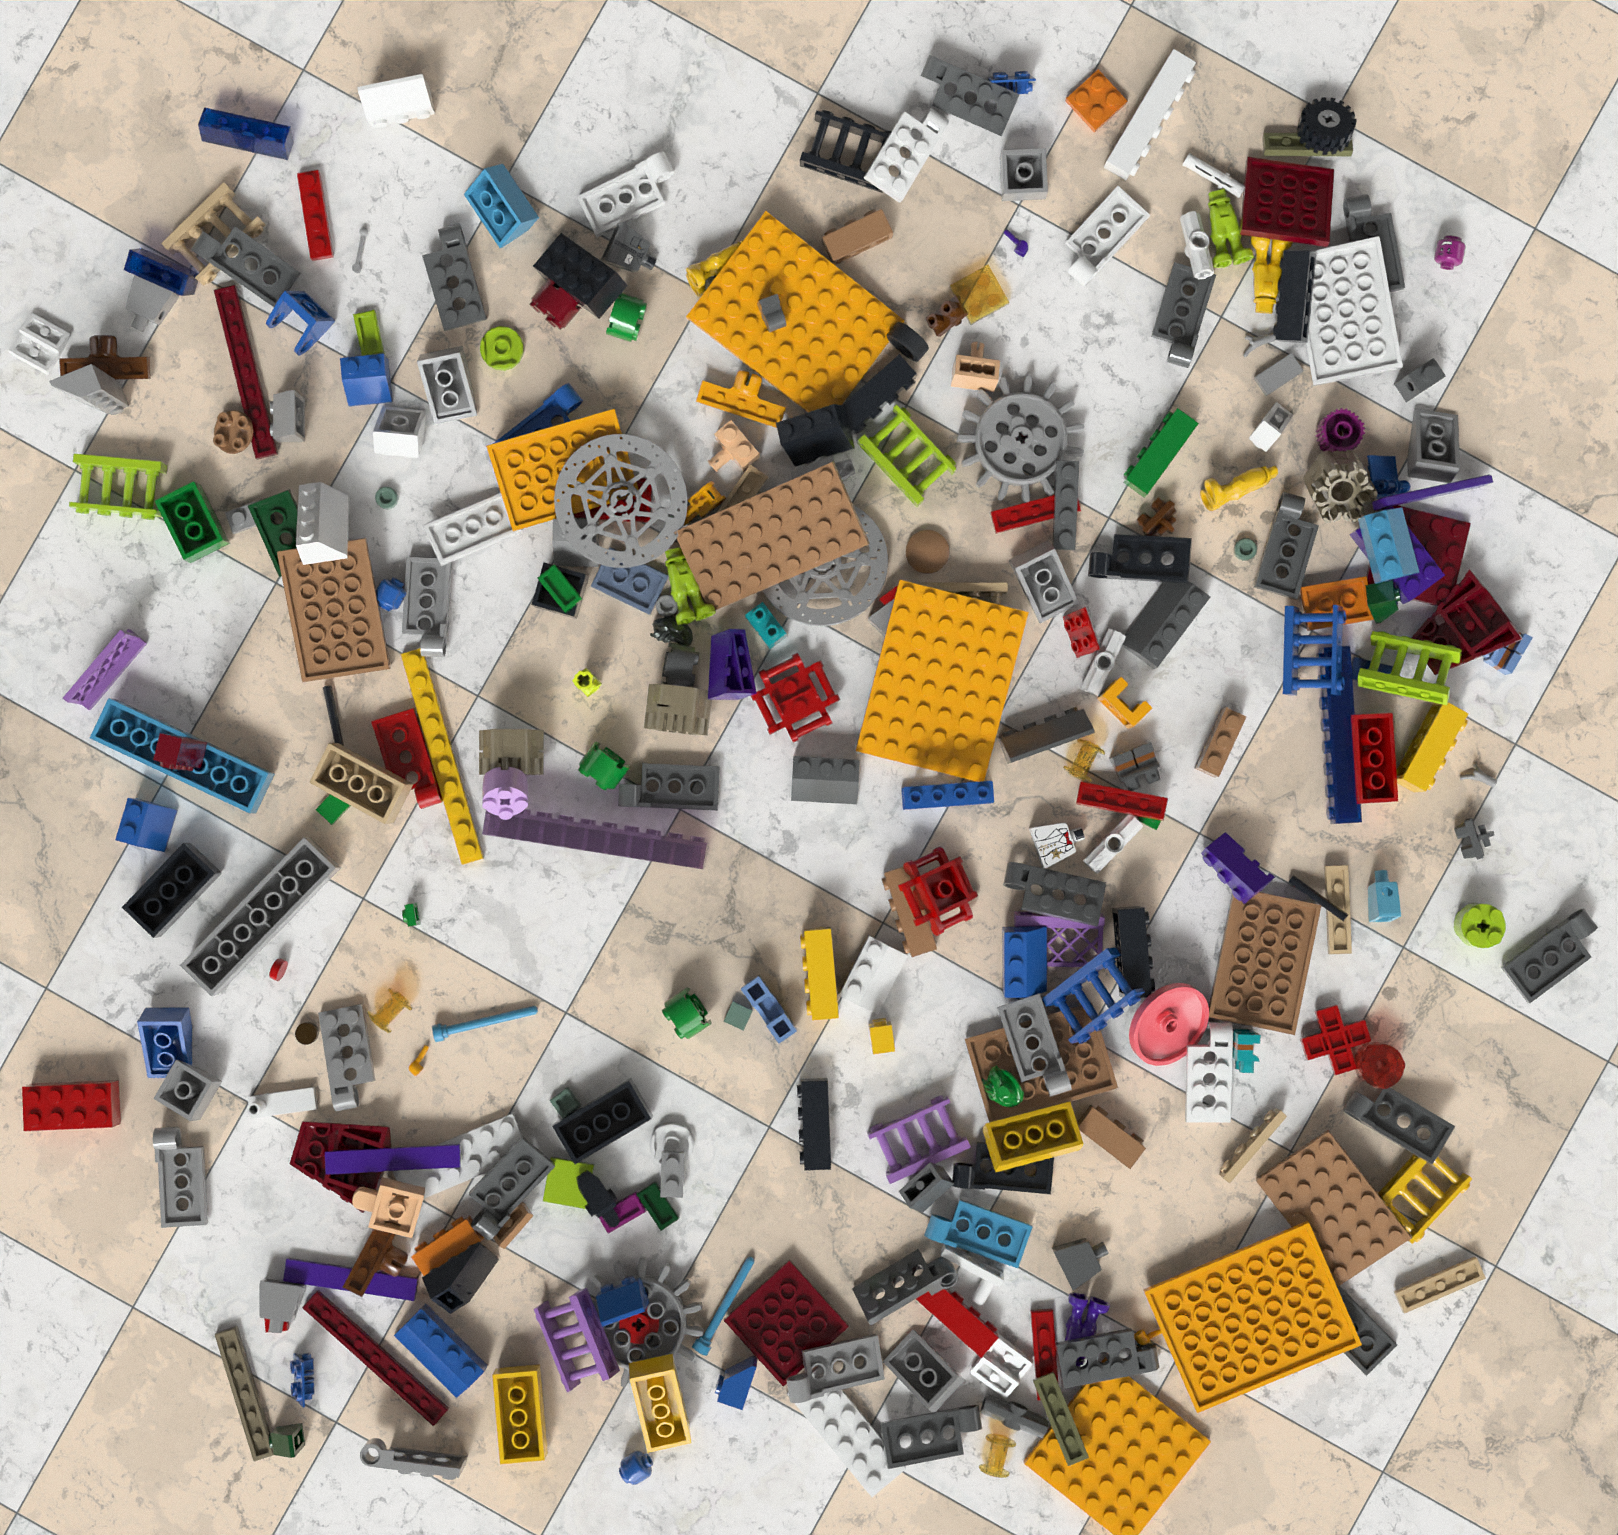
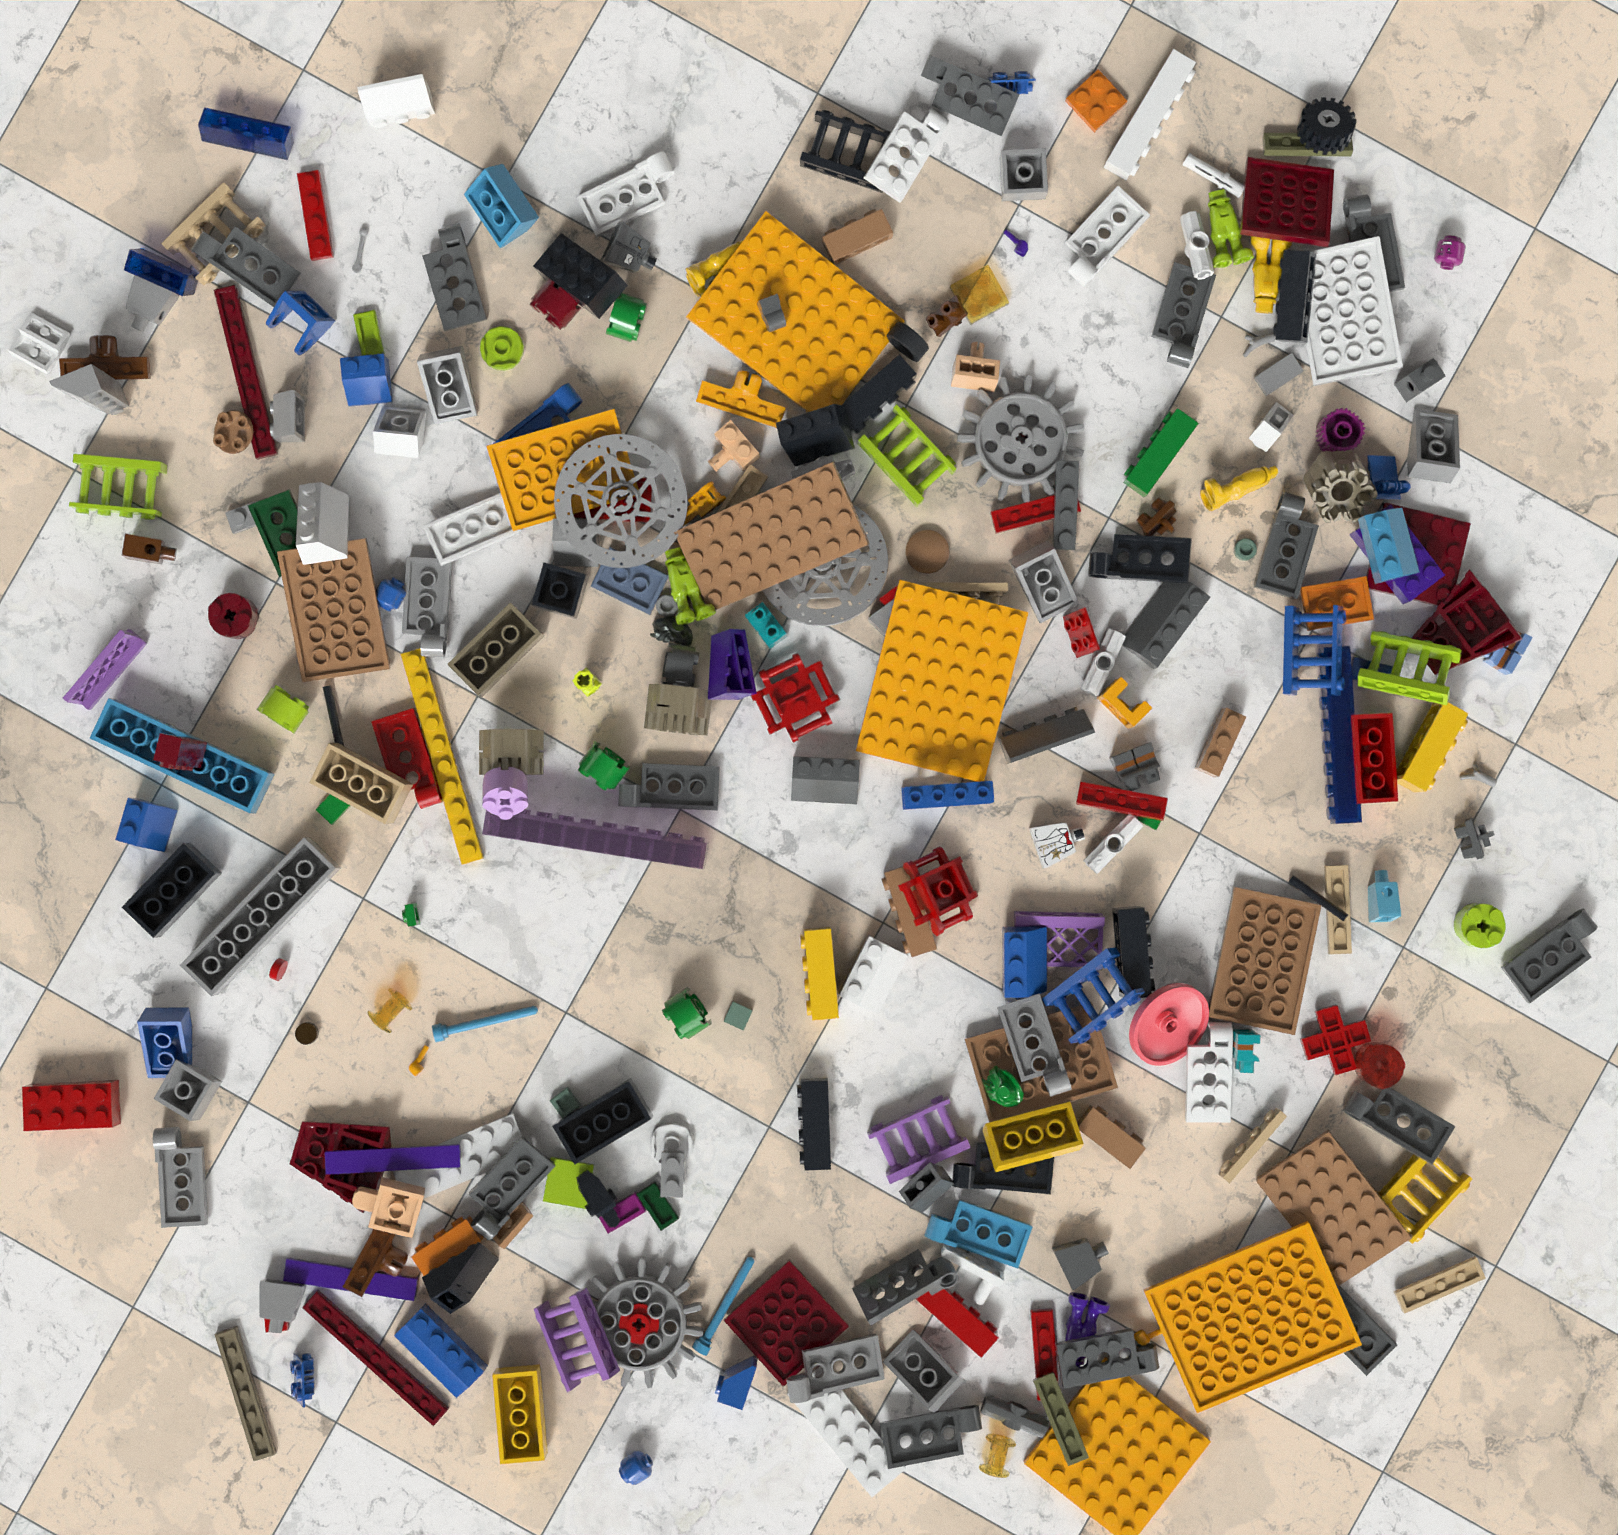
(138, 549): none -> reddish brown torso
(192, 522): green brick -> none
(245, 619): none -> dark red brick
(282, 709): none -> lime brick
(282, 1102): white piece -> none
(287, 1440): dark green slope -> none
(343, 1091): light grey hinge -> none
(386, 498): sand green tile -> none
(411, 1460): light grey hinge -> none
(495, 650): none -> dark tan brick
(560, 588): green tile -> none
(621, 1300): blue slope -> none
(659, 1403): yellow brick -> none
(769, 1009): medium blue arch -> none
(881, 1036): yellow brick -> none
(1002, 1367): white slope -> none
(1023, 876): dark grey hinge -> none
(1084, 760): clear yellow hose -> none
(1235, 868): dark purple wedge -> none
(1382, 600): dark green slope -> none
(1432, 492): dark purple tile -> none

